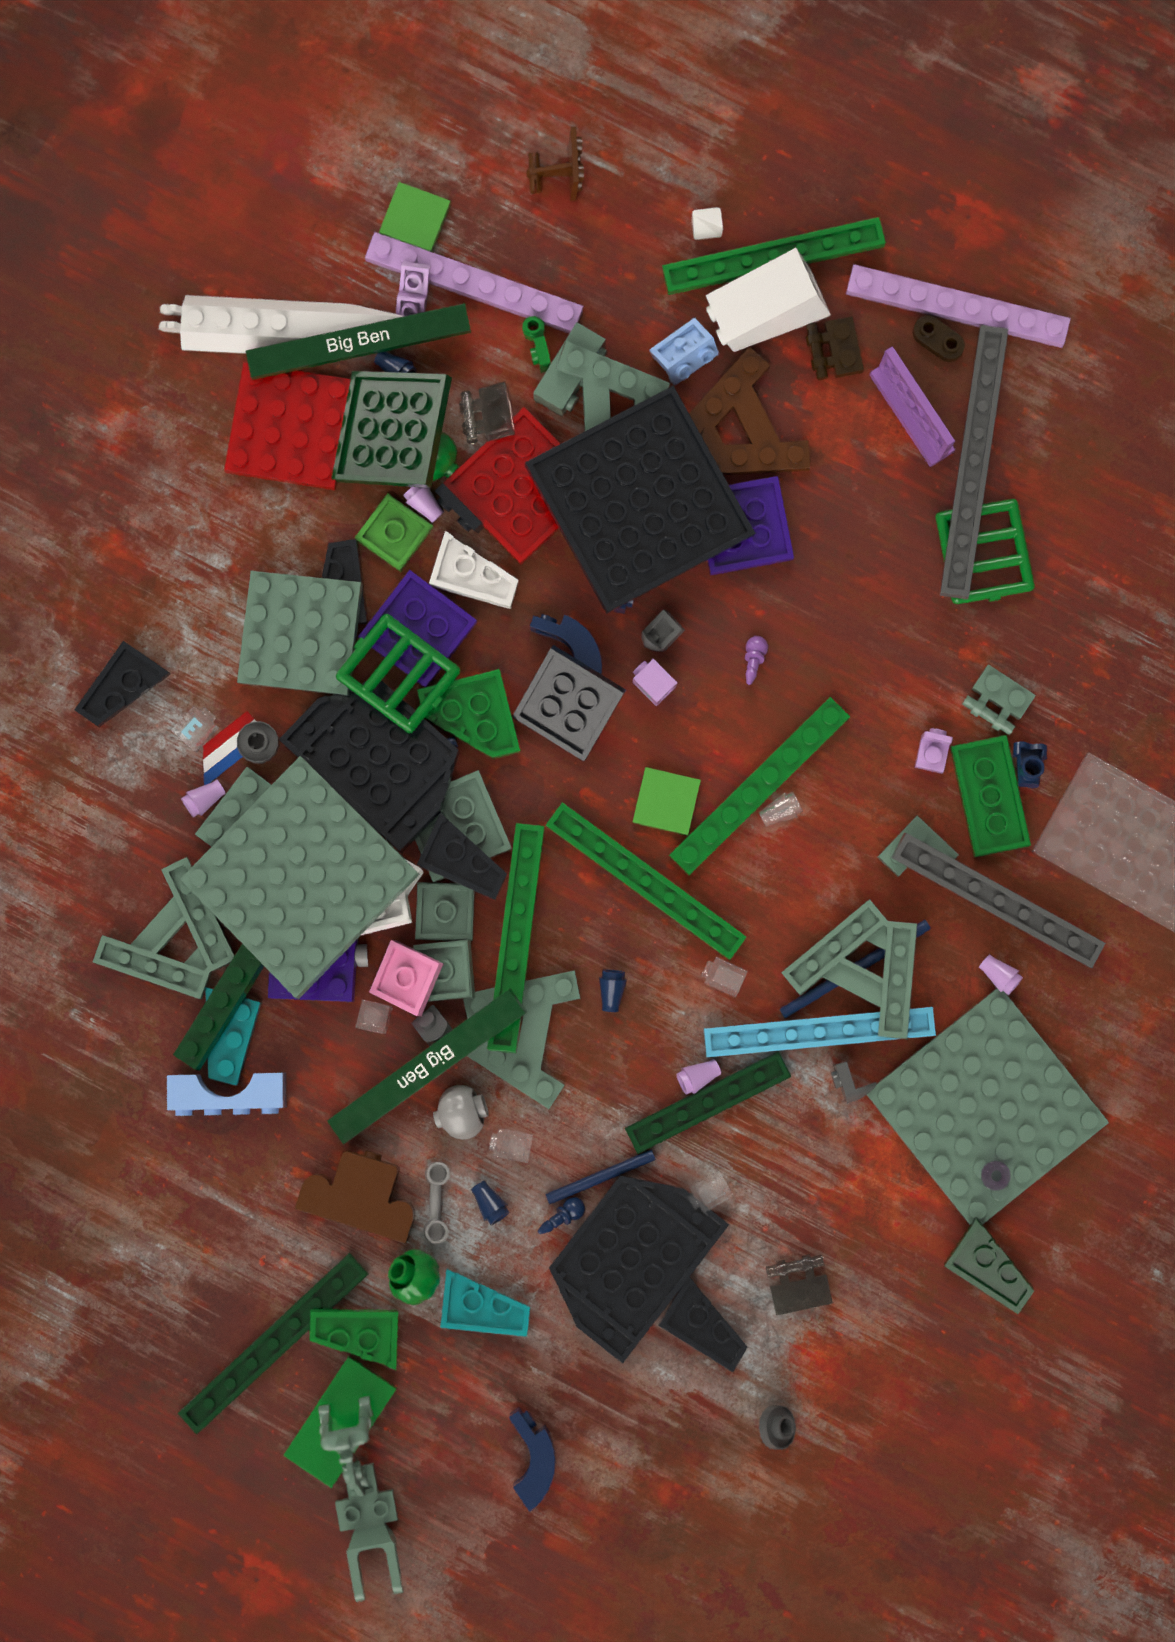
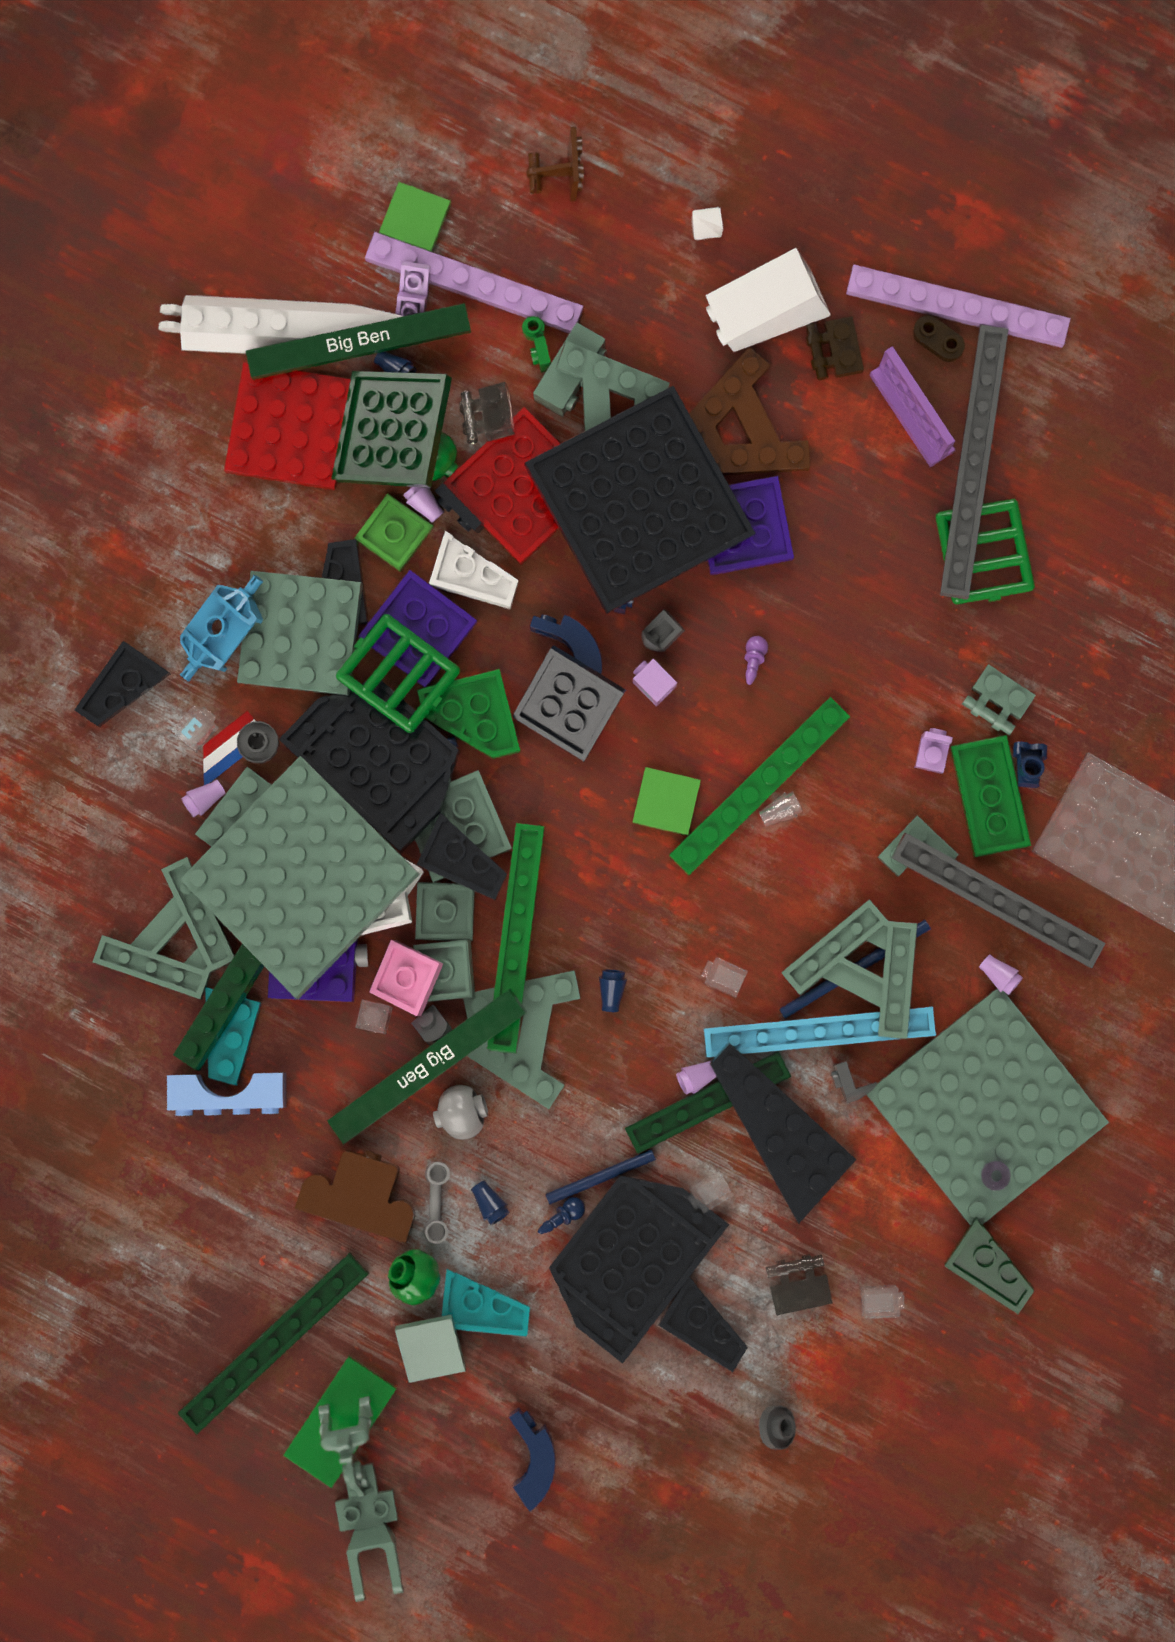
(237, 614): none -> dark azure plate
(358, 1332): green wing -> none
(430, 1348): none -> tile
(511, 1145): clear bracket -> none
(646, 881): green plate -> none
(685, 351): light blue bracket -> none
(735, 263): green plate -> none
(790, 1143): none -> black wing
(881, 1301): none -> clear brick

